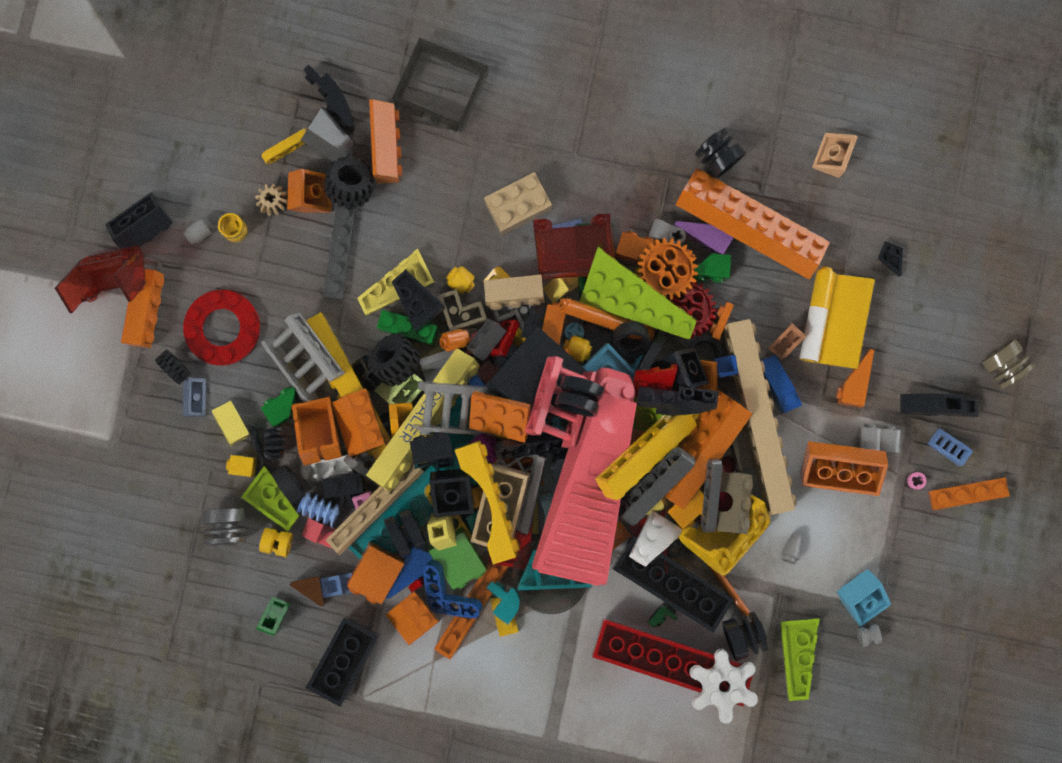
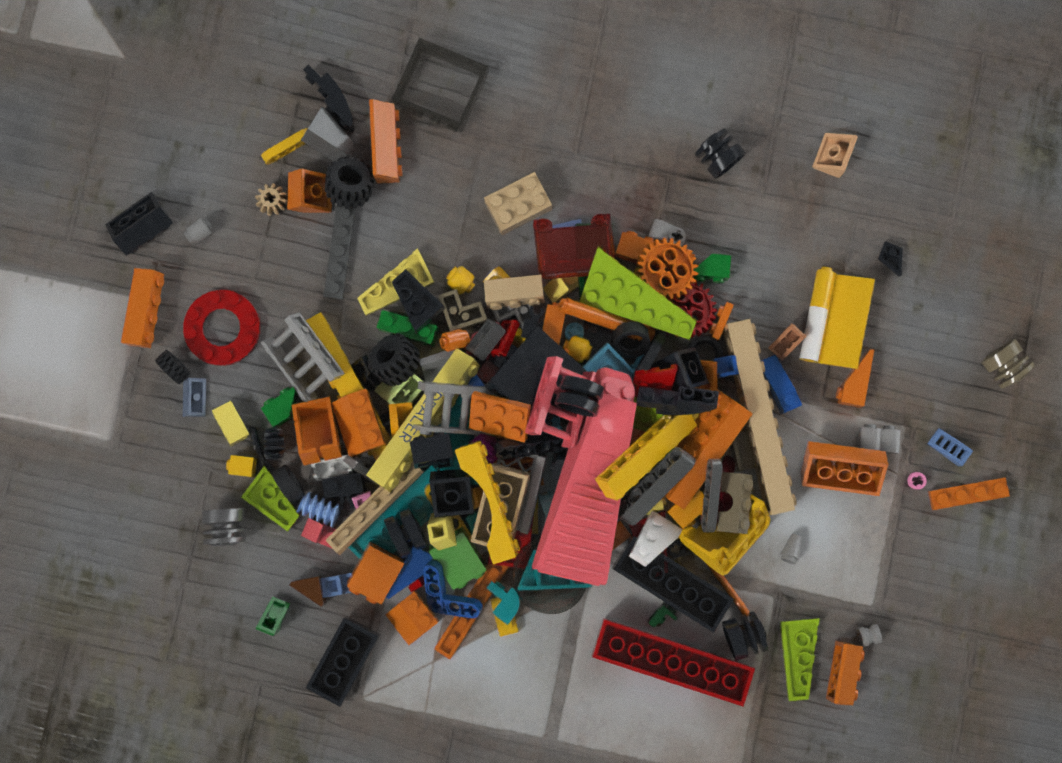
(103, 272): clear red windscreen -> none
(232, 227): yellow wheel -> none
(269, 540): yellow wheel -> none
(706, 236): medium lavender slope -> none
(714, 676): white plate -> none
(753, 223): orange brick -> none
(845, 673): none -> orange slope
(864, 597): medium azure slope -> none
(939, 404): black slope -> none

